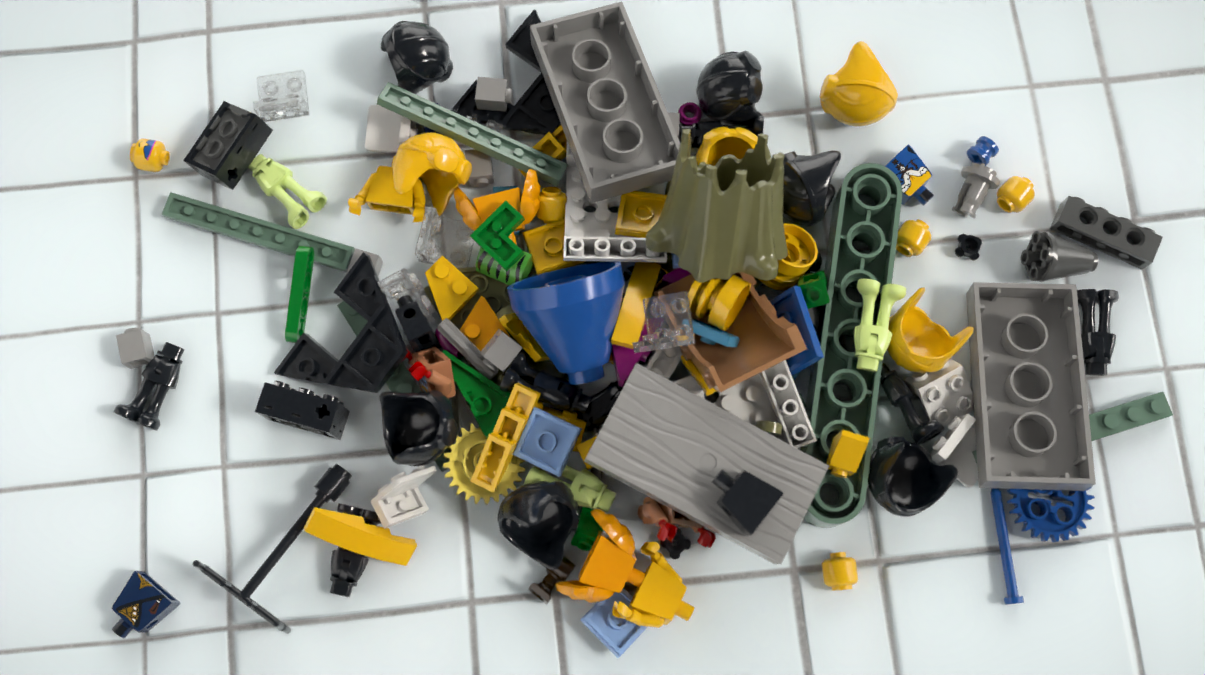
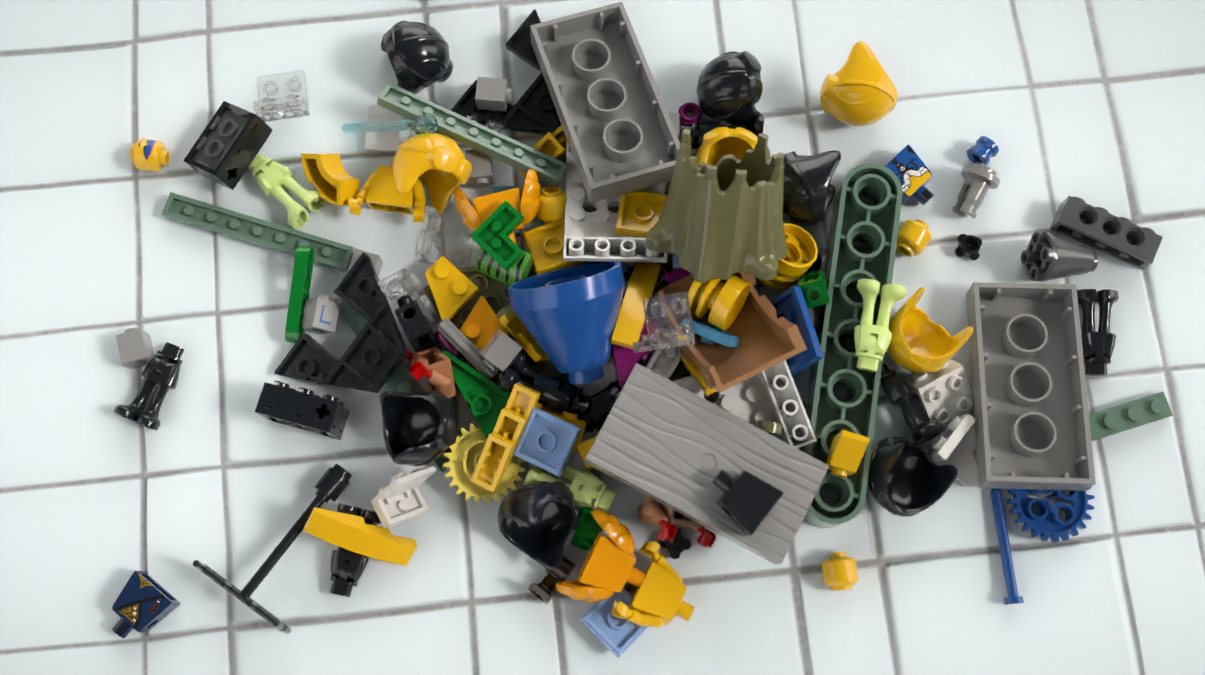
(320, 315): none -> light grey brick
(330, 177): none -> yellow brick
(424, 124): none -> clear light blue piece
(1015, 194): yellow head -> none

